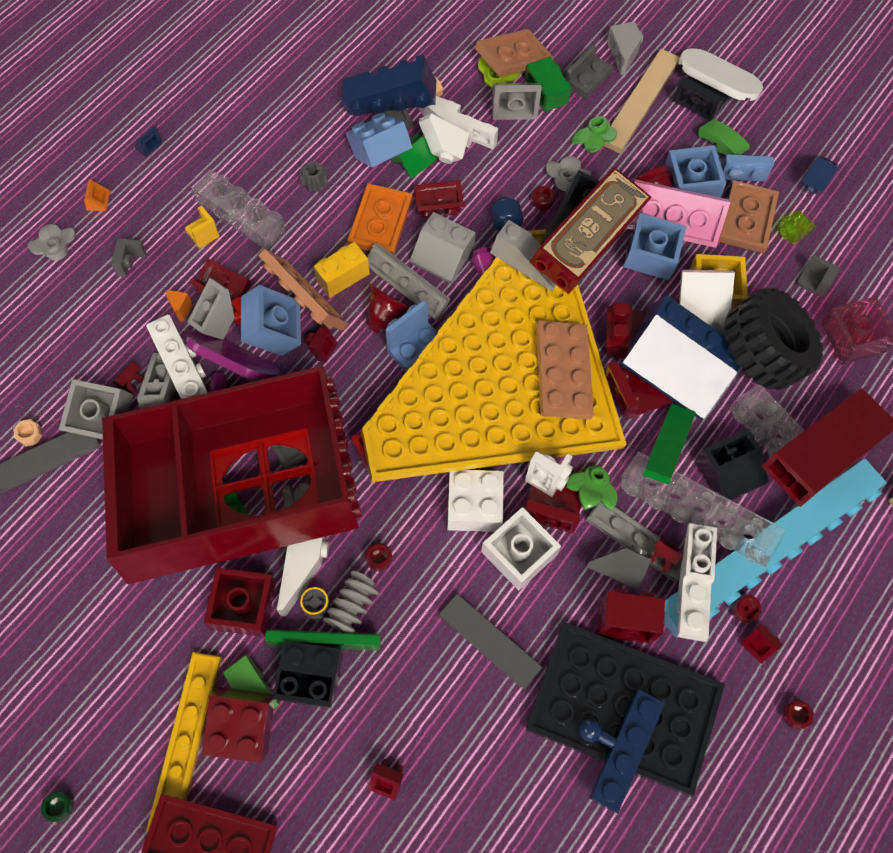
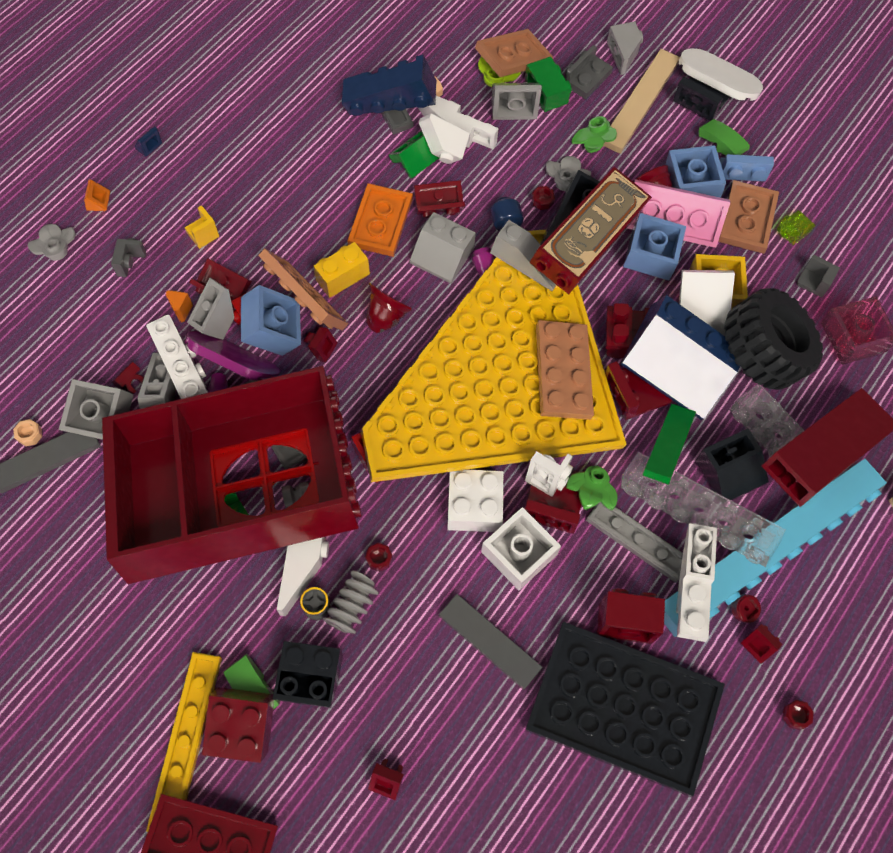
(57, 807): dark green tile -> none
(224, 199): clear brick -> none
(240, 602): dark red brick -> none
(313, 176): dark grey gear -> none
(345, 641): green tile -> none
(378, 139): medium blue brick -> none
(407, 280): light grey tile -> none
(409, 335): medium blue bracket -> none
(623, 565): dark grey slope -> none
(625, 748): dark blue plate -> none
(667, 551): dark red tile -> none
(820, 174): dark blue slope -> none

